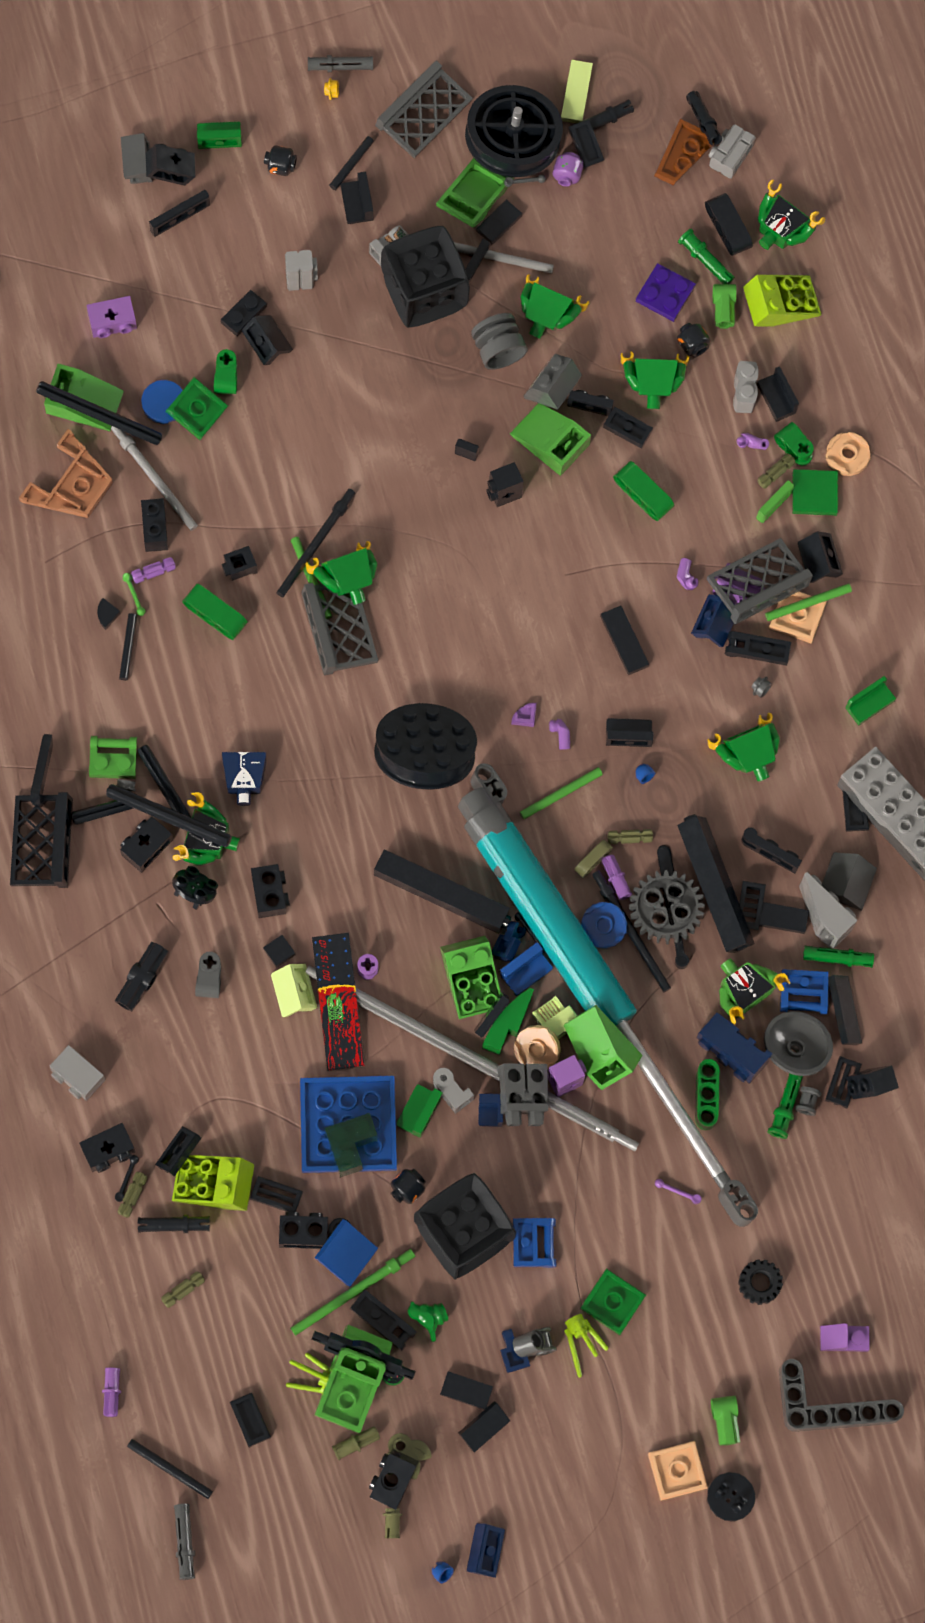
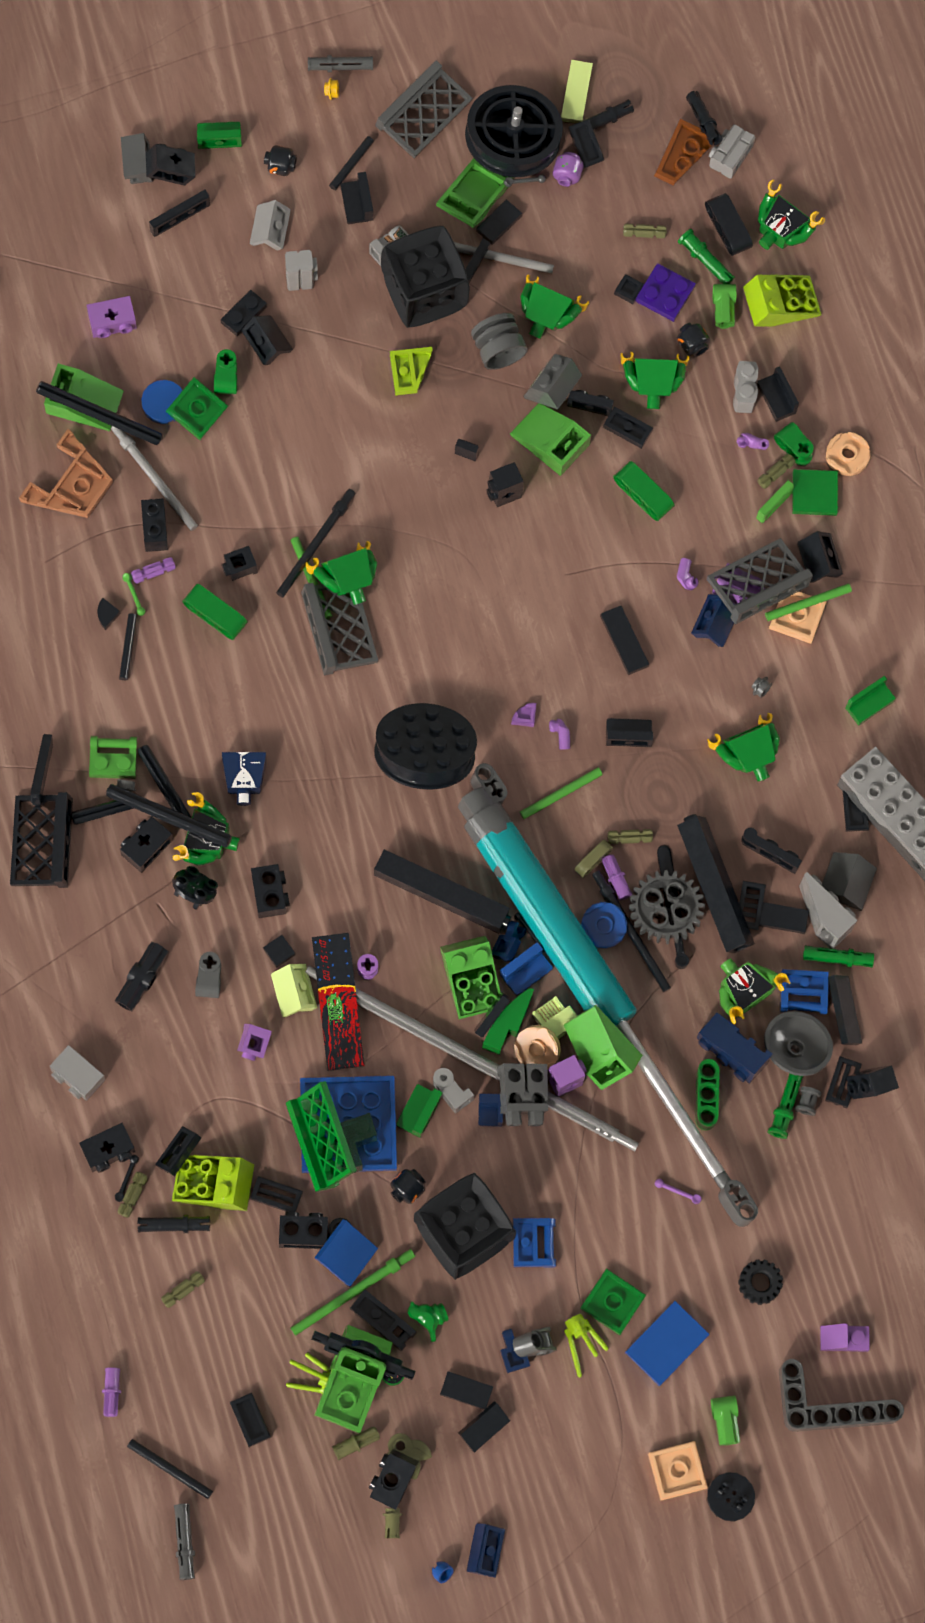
(261, 1038): none -> medium lavender brick
(270, 224): none -> light grey panel
(310, 1134): none -> green fence
(409, 369): none -> lime wing
(628, 289): none -> black tile
(644, 230): none -> olive axle
(644, 773): blue hinge -> none
(667, 1343): none -> blue tile
(758, 648): black plate -> none

